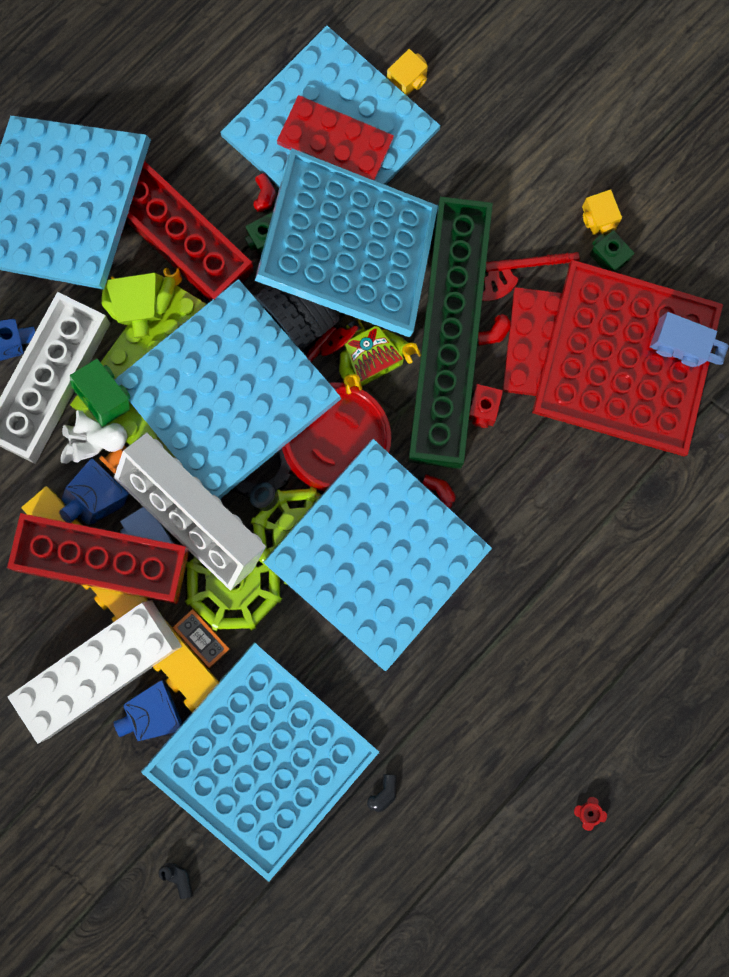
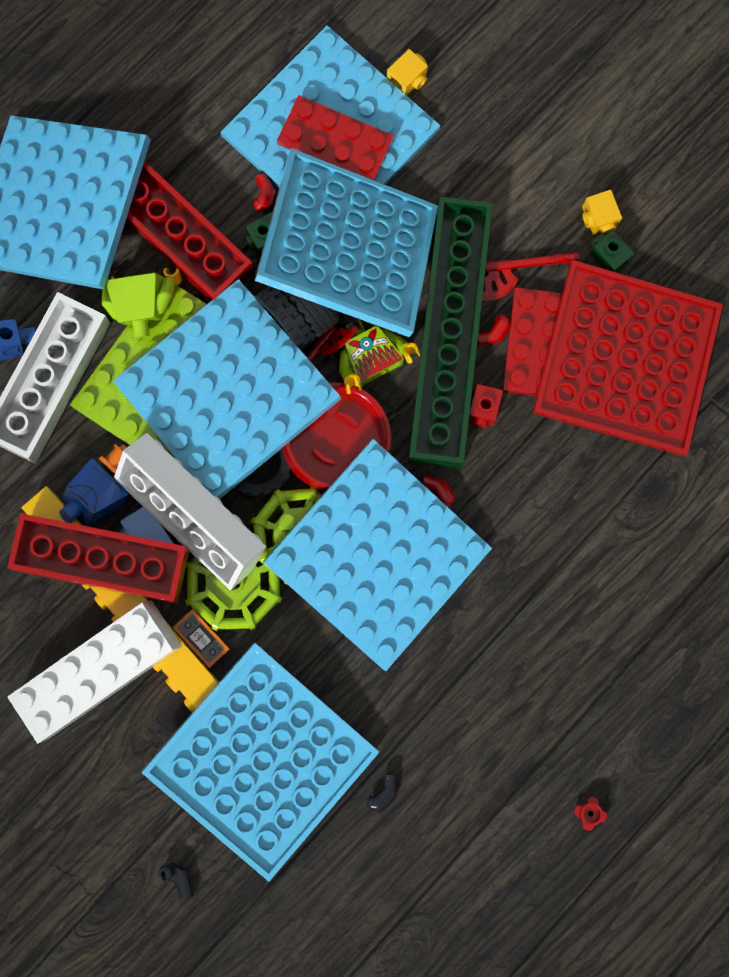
(89, 438): white animal -> none
(100, 392): green brick -> none
(150, 714): blue torso -> none
(264, 496): black tile -> none
(687, 341): medium blue brick -> none

